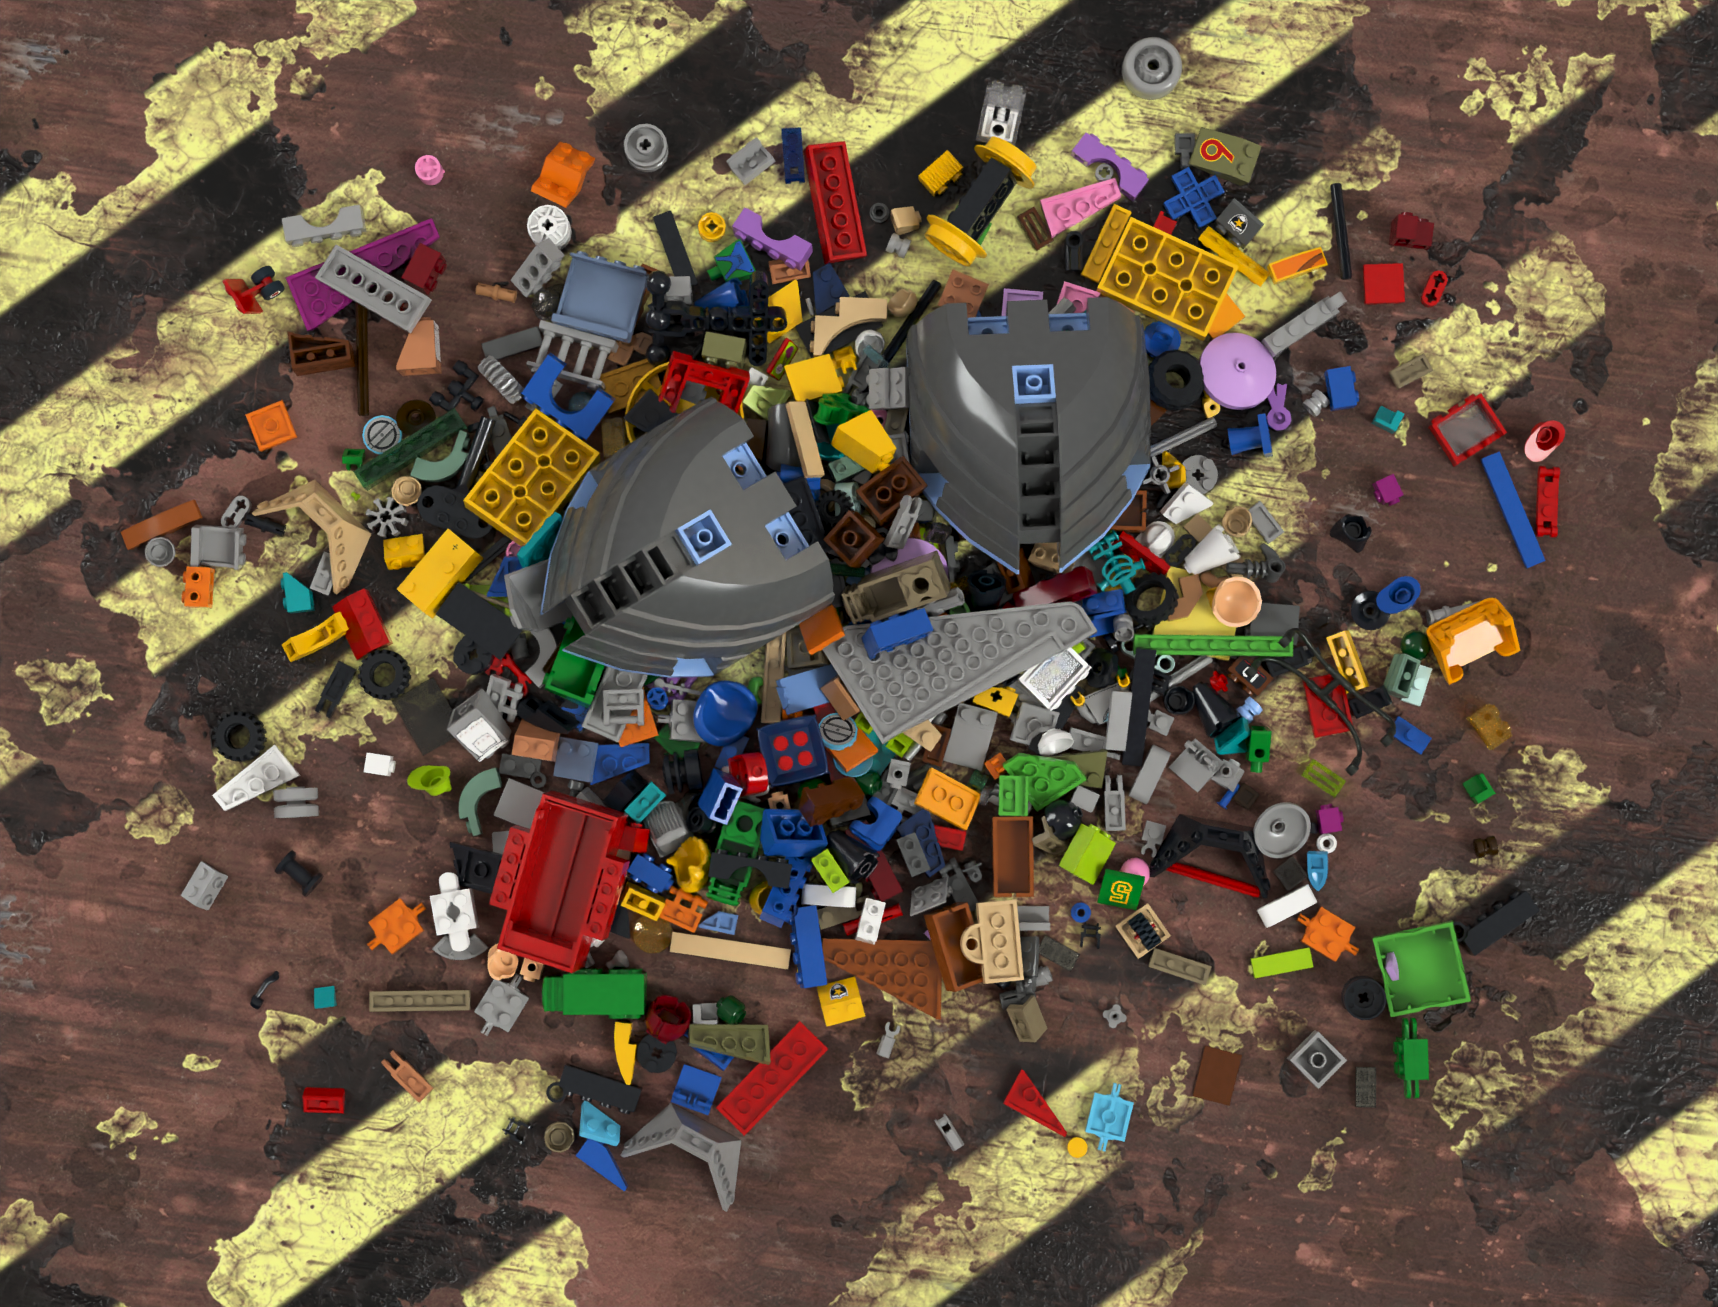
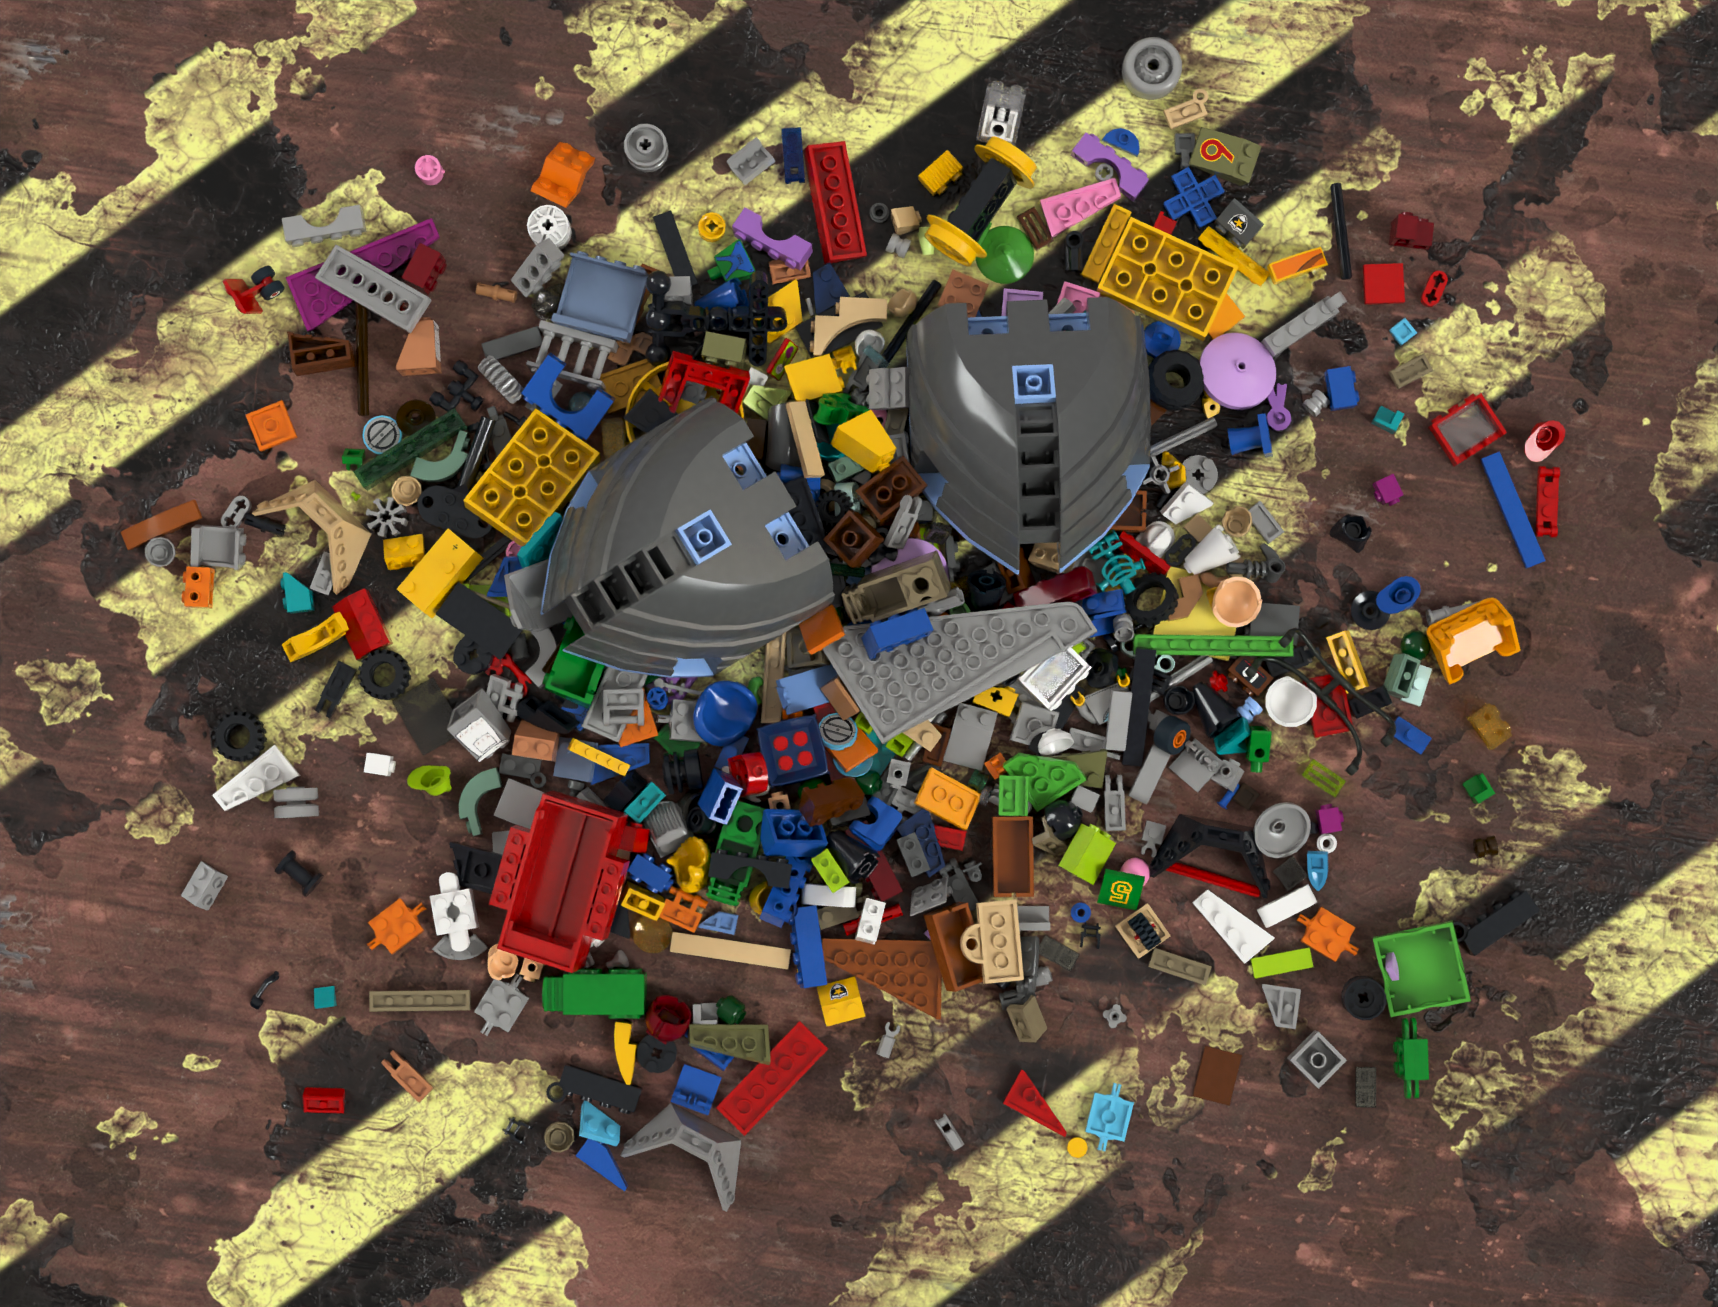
(598, 757): none -> yellow piece
(926, 247): none -> yellowish green cone
(1008, 255): none -> bright green hat
(1123, 140): none -> blue plate
(1172, 735): none -> black wheel
(1187, 111): none -> tan hinge
(1235, 929): none -> white wing
(1283, 1004): none -> light grey wing
(1290, 702): none -> white cylinder
(1402, 331): none -> medium azure tile

